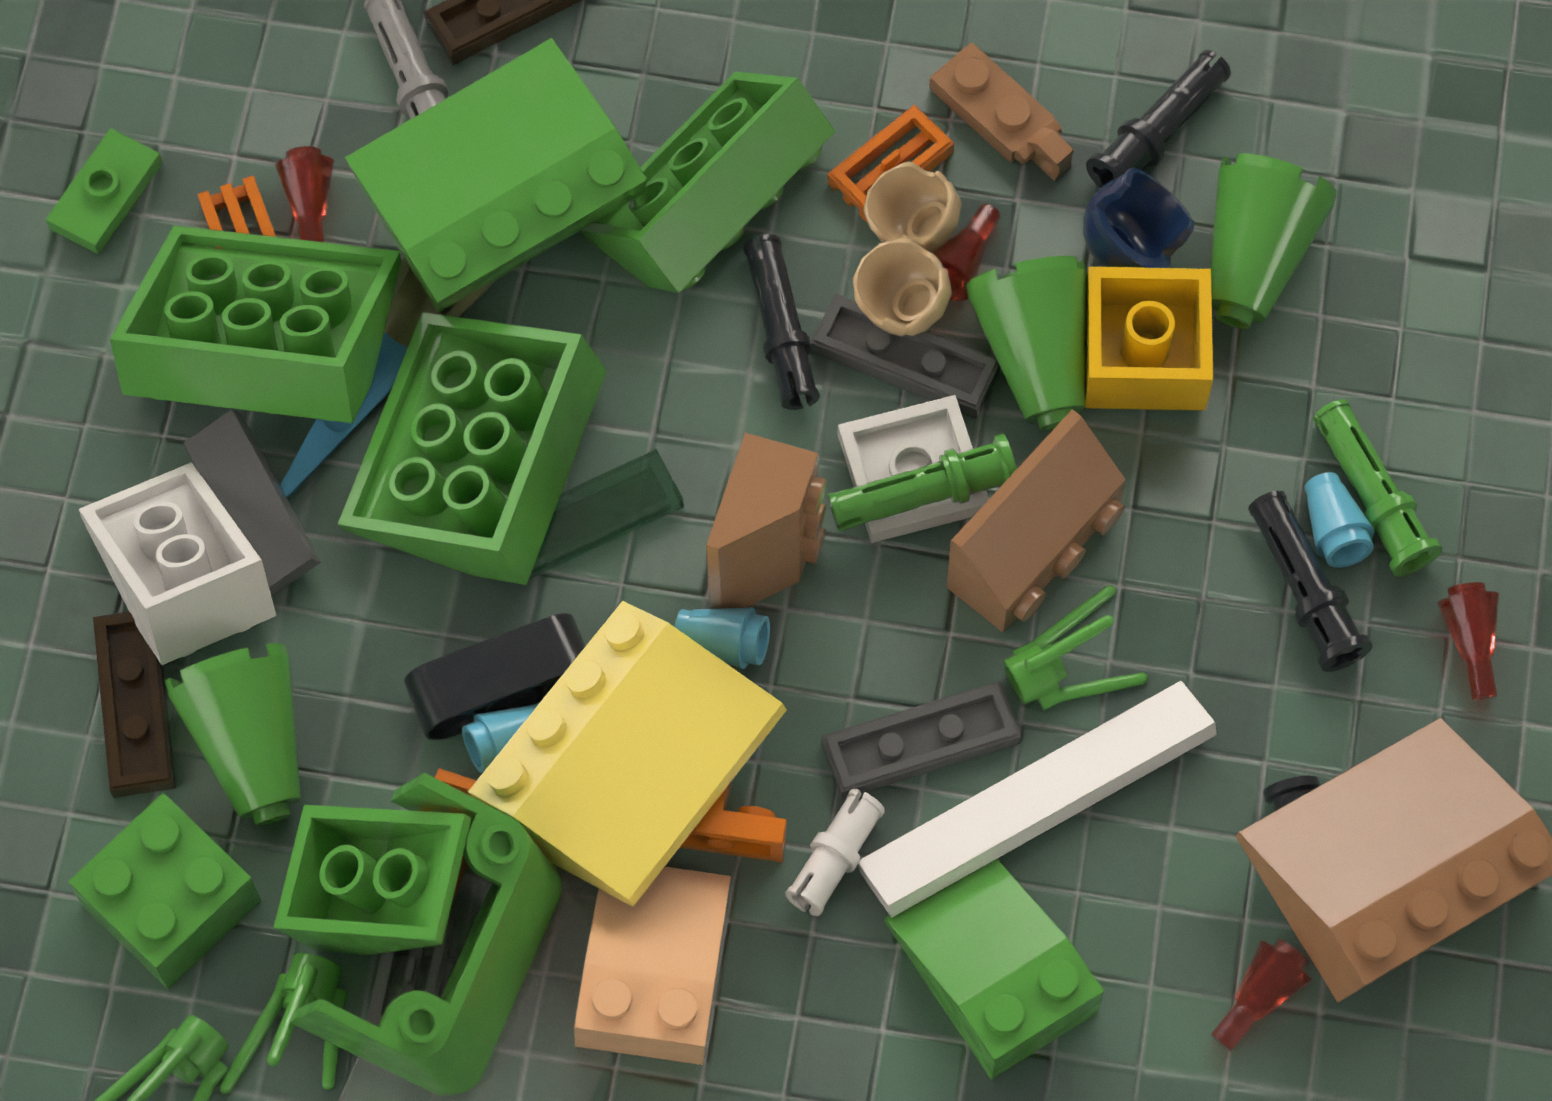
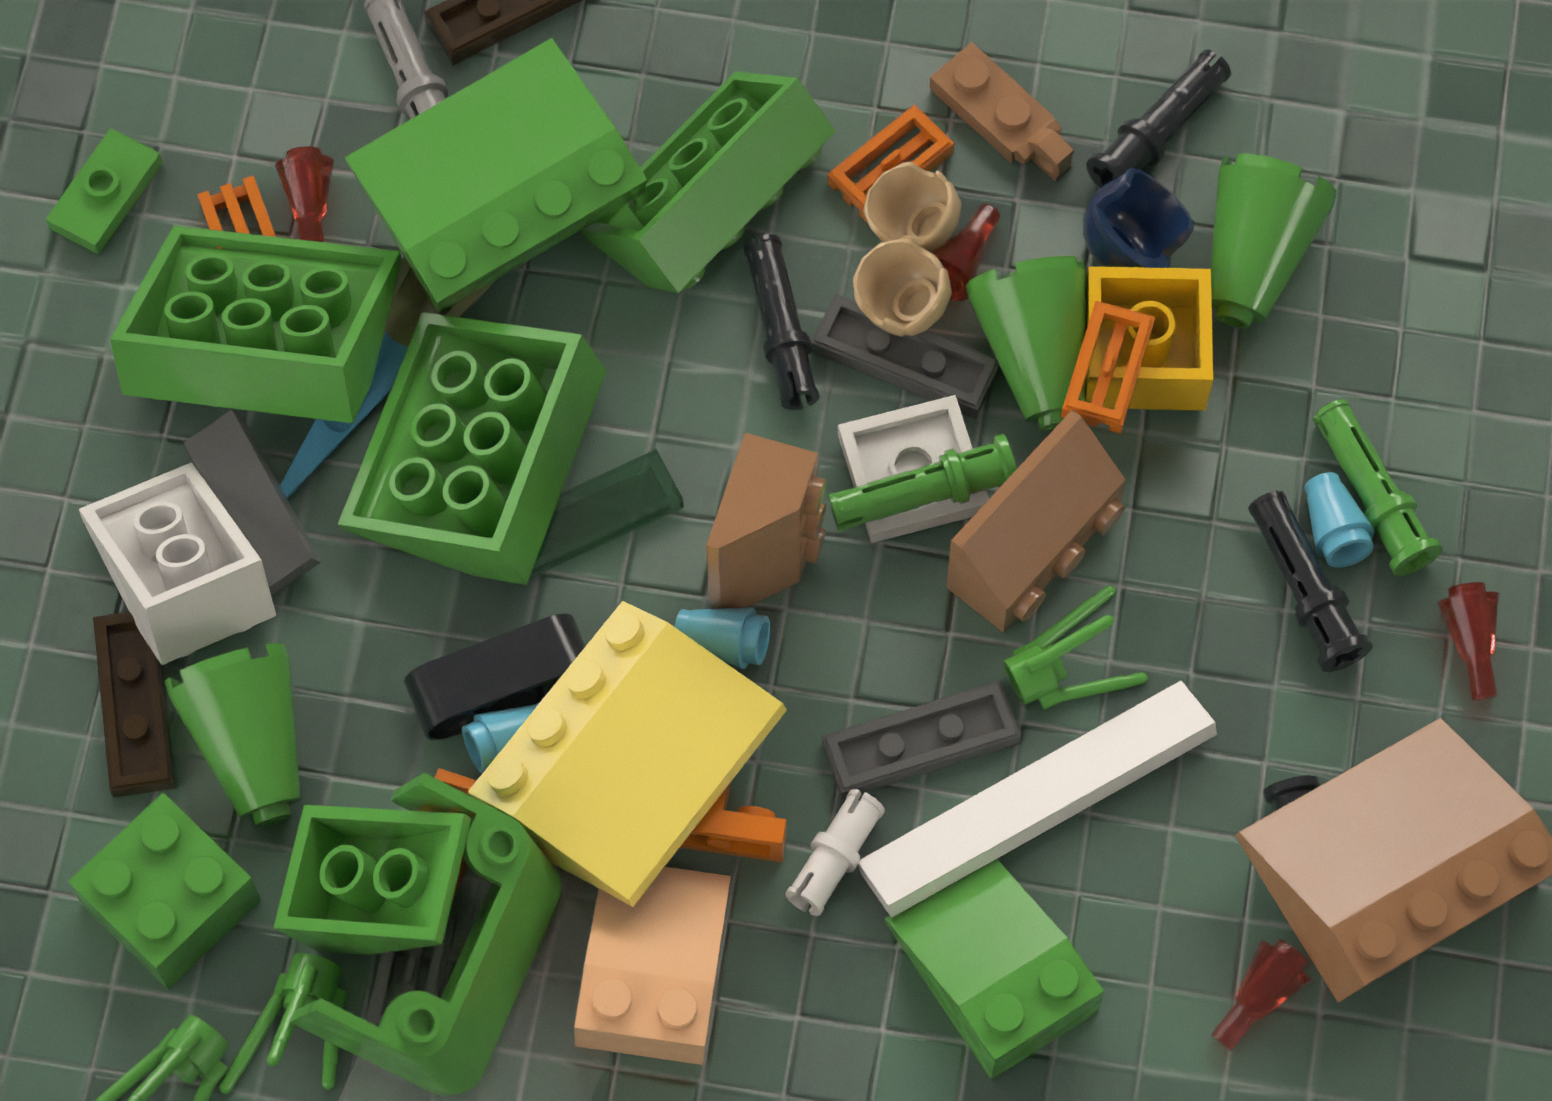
(1094, 411): none -> orange tile

